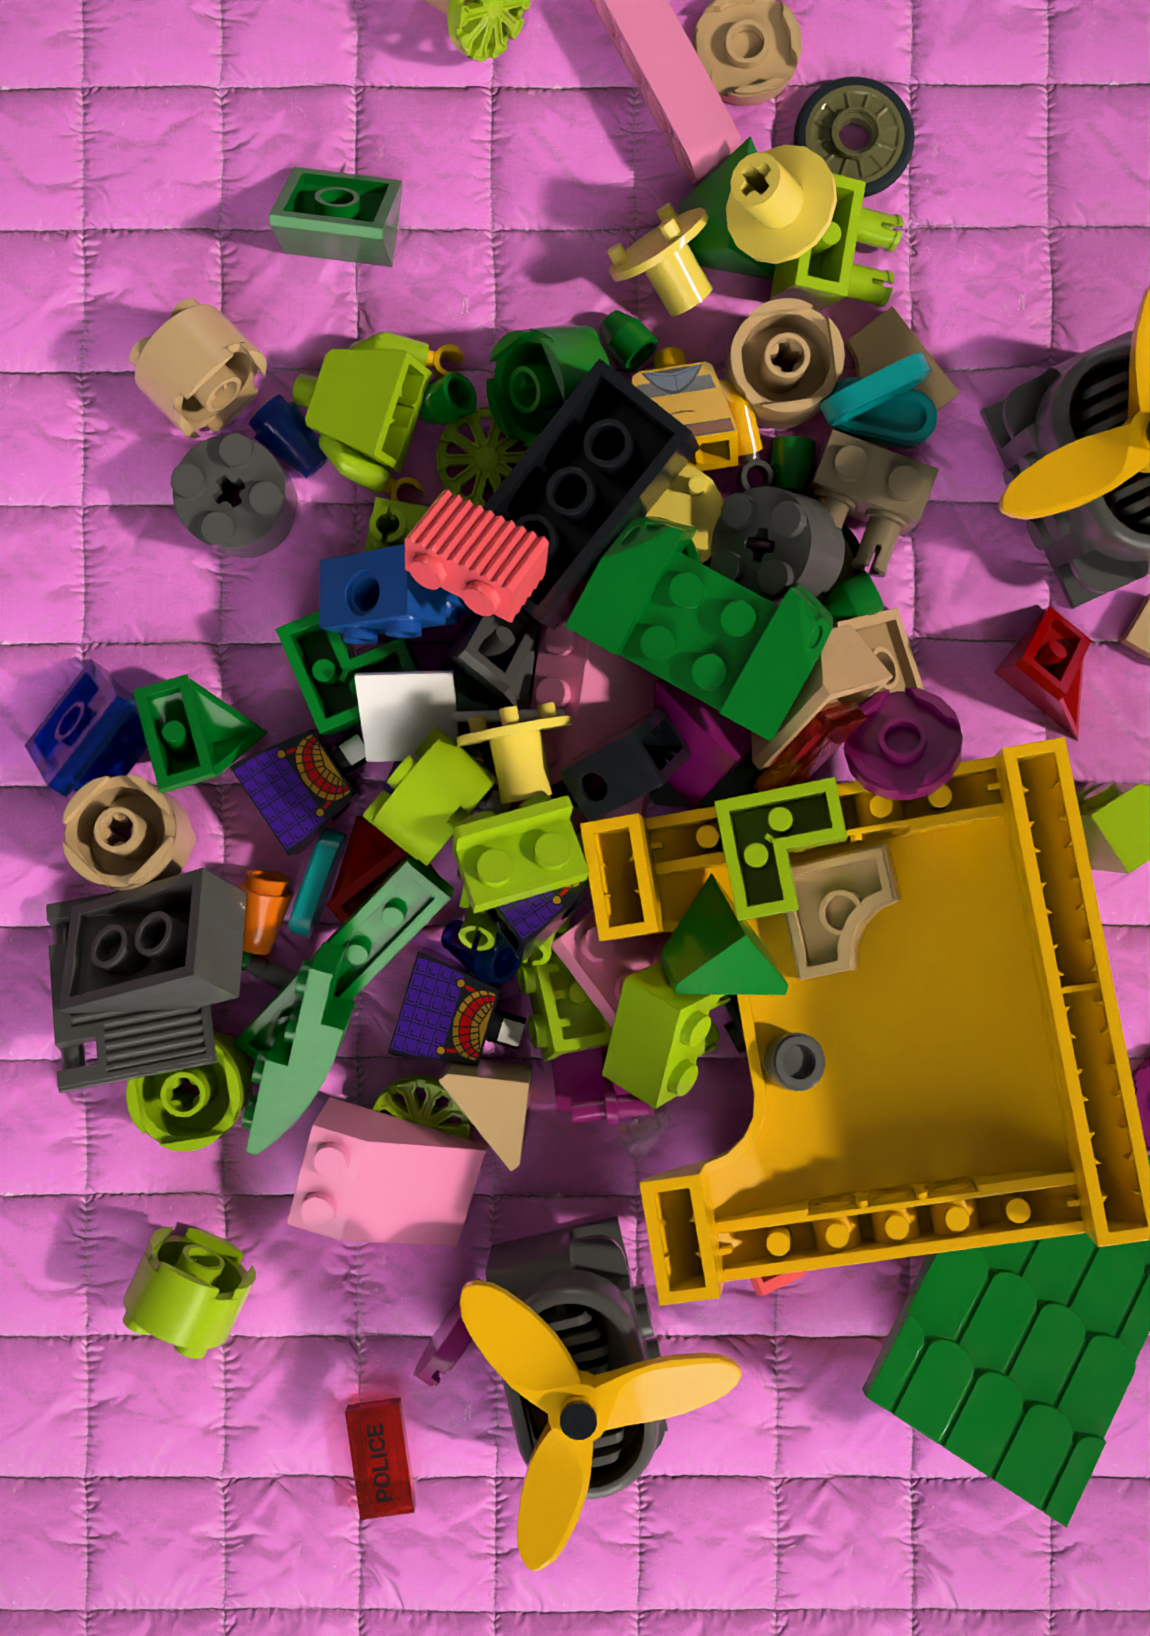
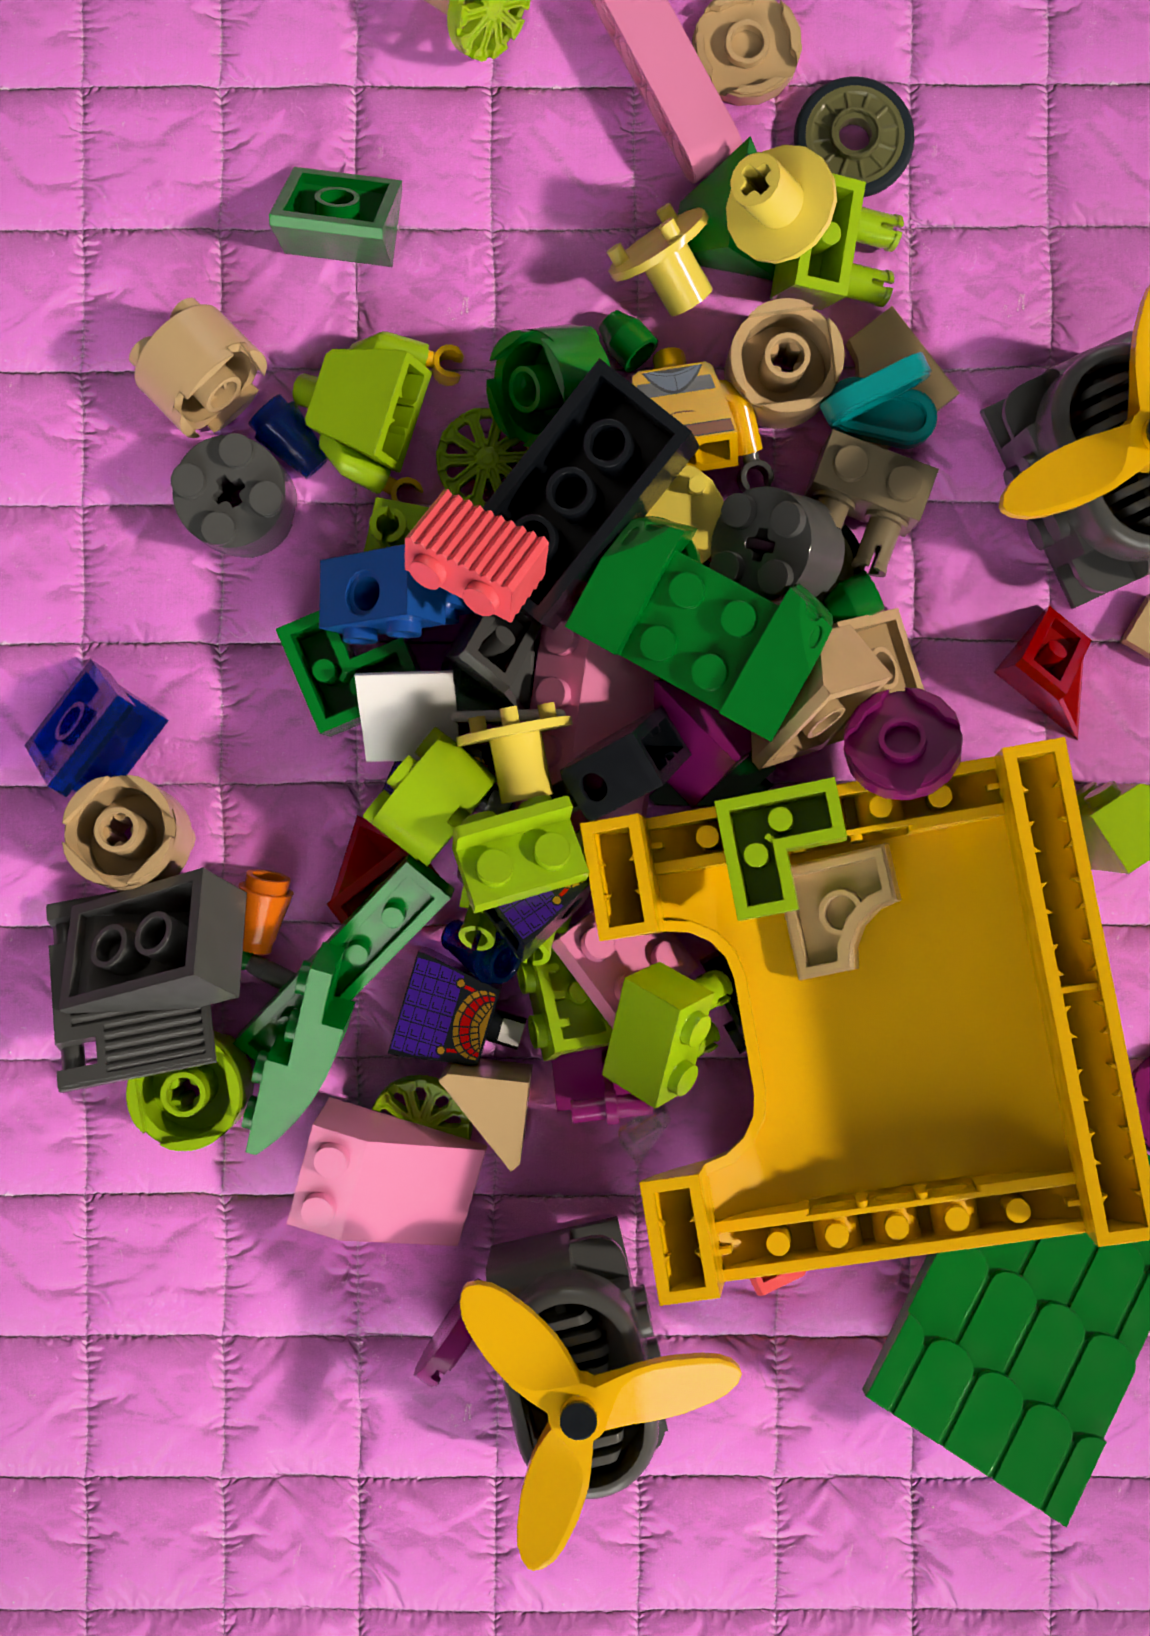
(187, 1290): lime brick -> none
(191, 732): green slope -> none
(302, 785): torso -> none
(317, 882): teal tile -> none
(380, 1458): clear red tile -> none
(448, 400): green hose -> none
(717, 952): green slope -> none
(792, 462): green hose -> none
(794, 1061): dark grey tile -> none
(812, 747): clear red tile -> none

